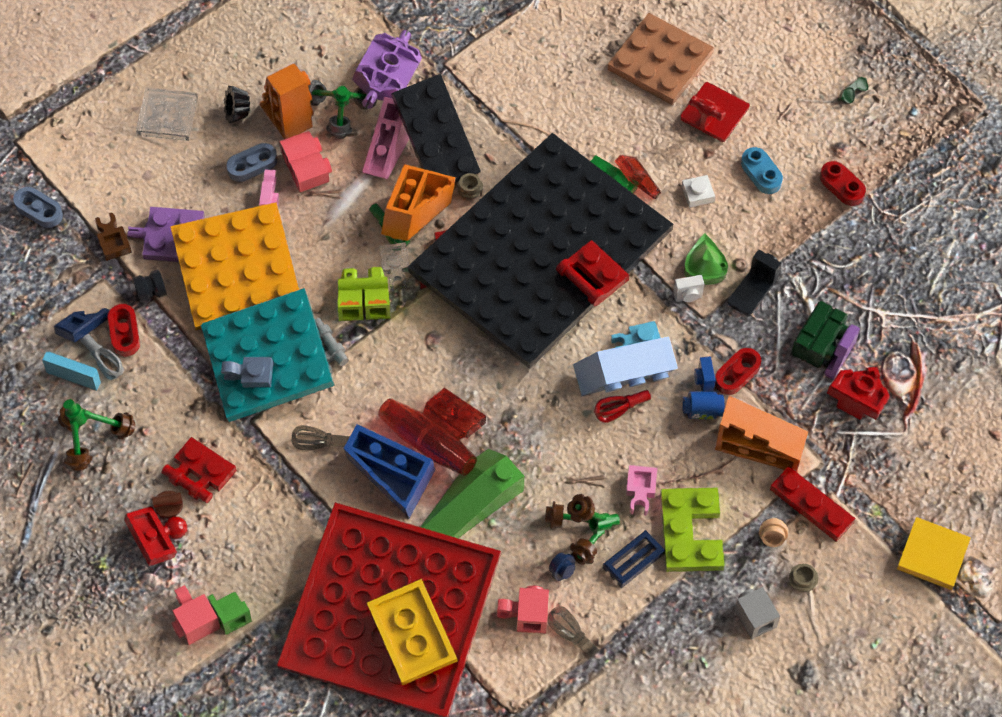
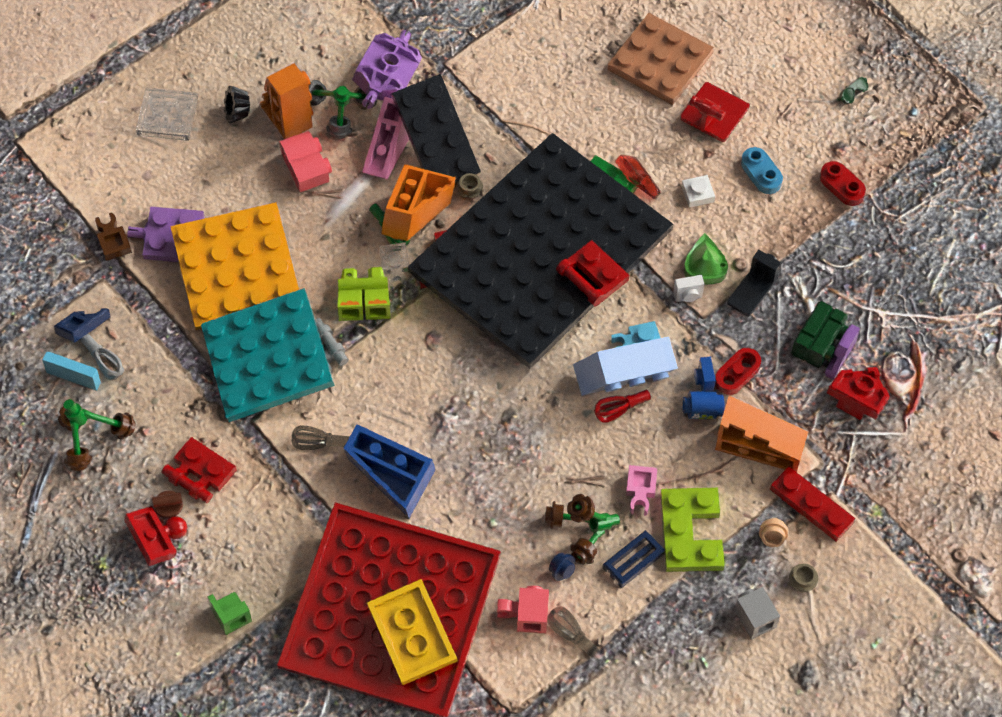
(40, 207): sand blue plate -> none
(123, 332): red plate -> none
(149, 286): black wheel -> none
(194, 616): coral brick -> none
(251, 162): sand blue plate -> none
(253, 372): sand blue plate -> none
(268, 187): bright pink plate -> none
(437, 429): clear red plate -> none
(476, 495): bright green wedge -> none
(933, 553): yellow tile -> none

